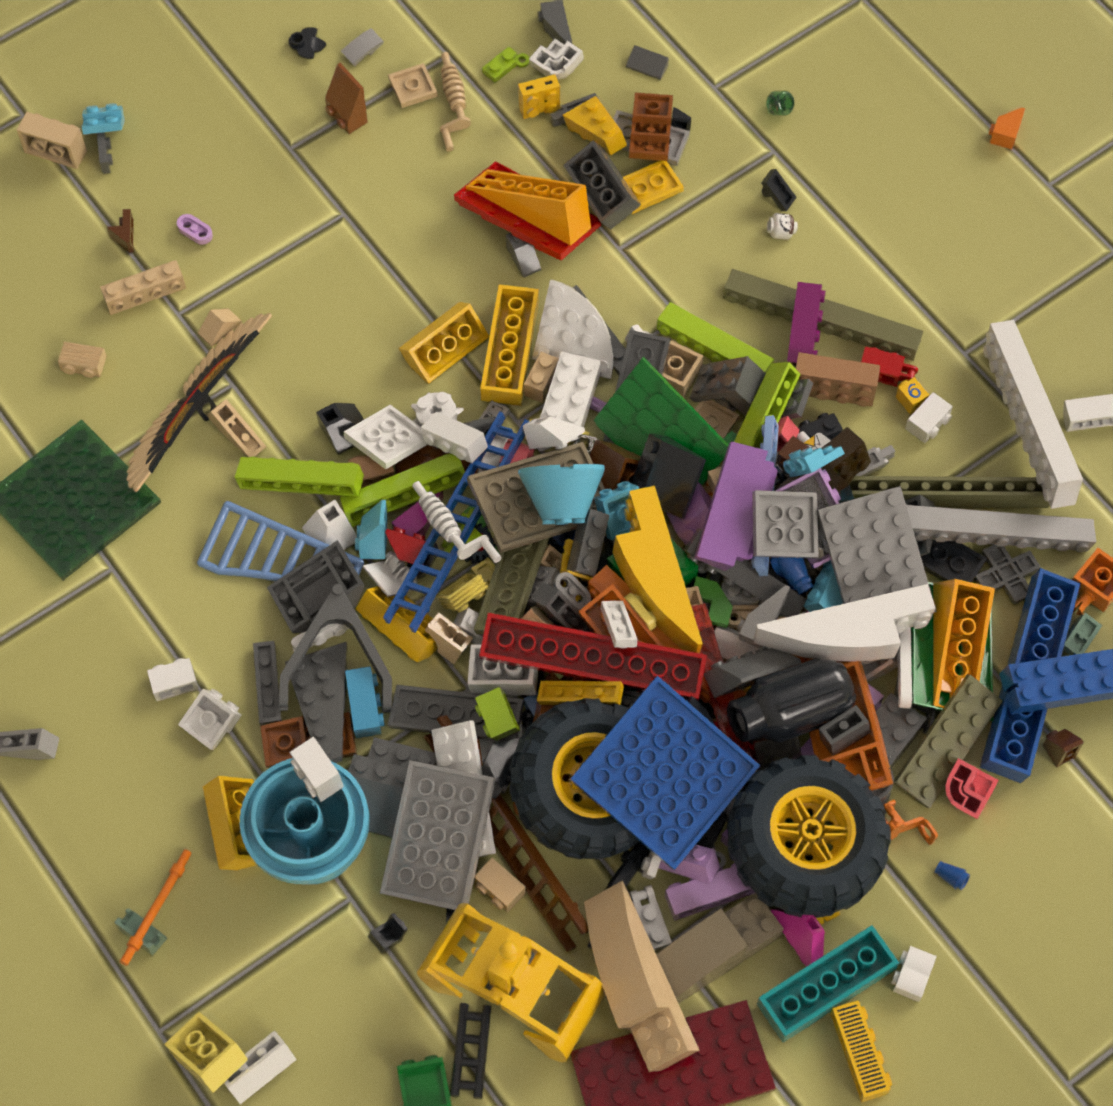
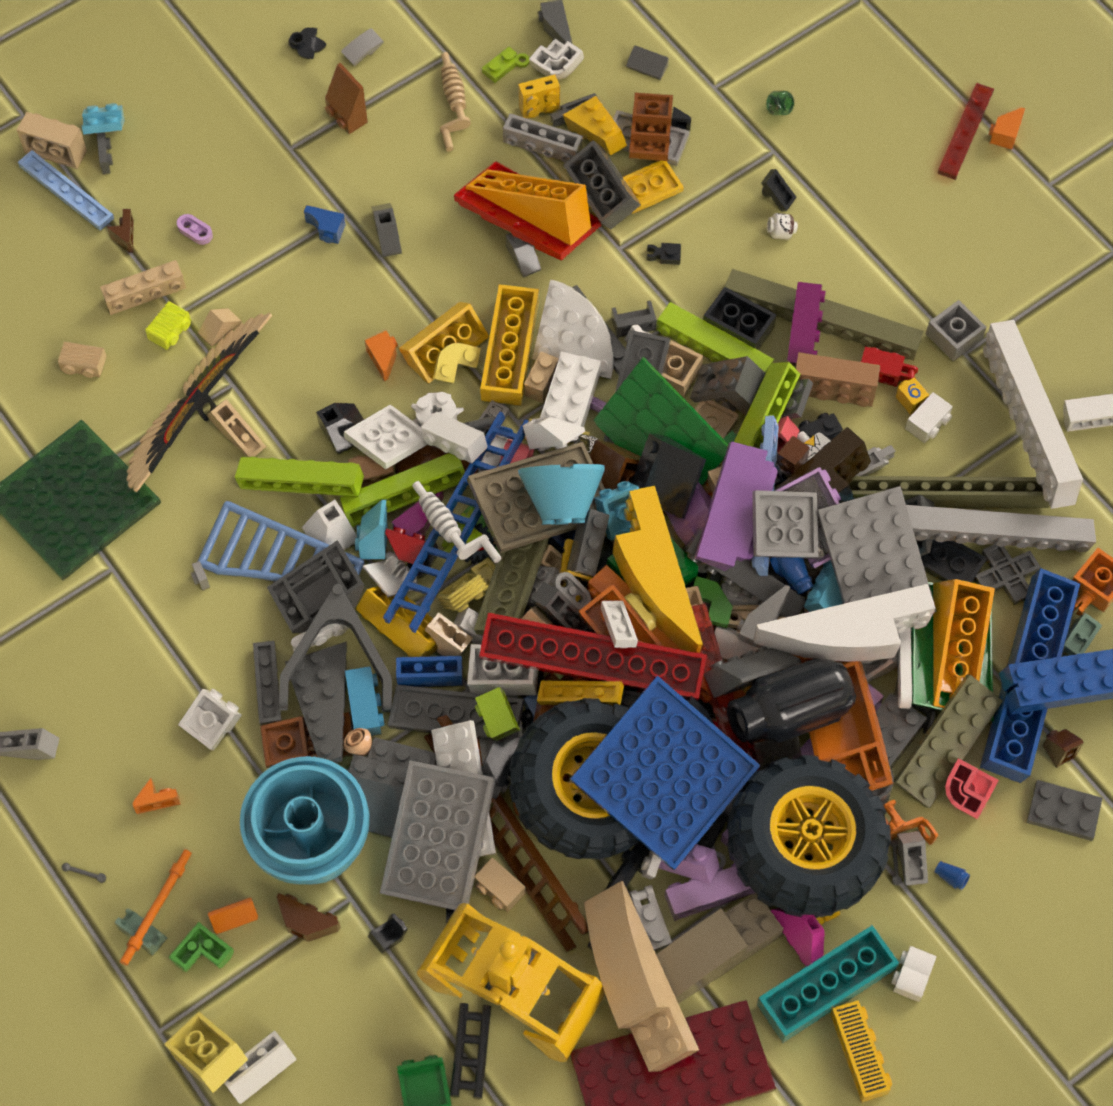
(66, 190): none -> light blue plate
(100, 877): none -> dark grey hinge
(150, 800): none -> orange slope
(168, 325): none -> neon yellow brick
(172, 679): white brick -> none
(199, 576): none -> light grey plate
(201, 942): none -> bright green brick
(224, 804): yellow slope -> none
(233, 915): none -> orange slope
(305, 920): none -> reddish brown slope
(316, 769): white brick -> none
(329, 223): none -> blue arch
(358, 742): none -> light nougat cone
(382, 352): none -> orange slope
(386, 229): none -> dark grey slope
(412, 85): tan plate -> none
(429, 671): none -> blue brick
(455, 355): none -> light yellow plate
(541, 138): none -> light grey brick
(644, 318): none -> dark grey panel
(668, 253): none -> black plate
(741, 318): none -> black brick
(810, 460): medium azure plate -> none
(844, 730): dark grey brick -> none
(896, 879): none -> dark grey hinge
(913, 857): none -> light grey arch
(956, 330): none -> light grey brick
(965, 131): none -> clear red tile
(1064, 810): none -> dark grey plate

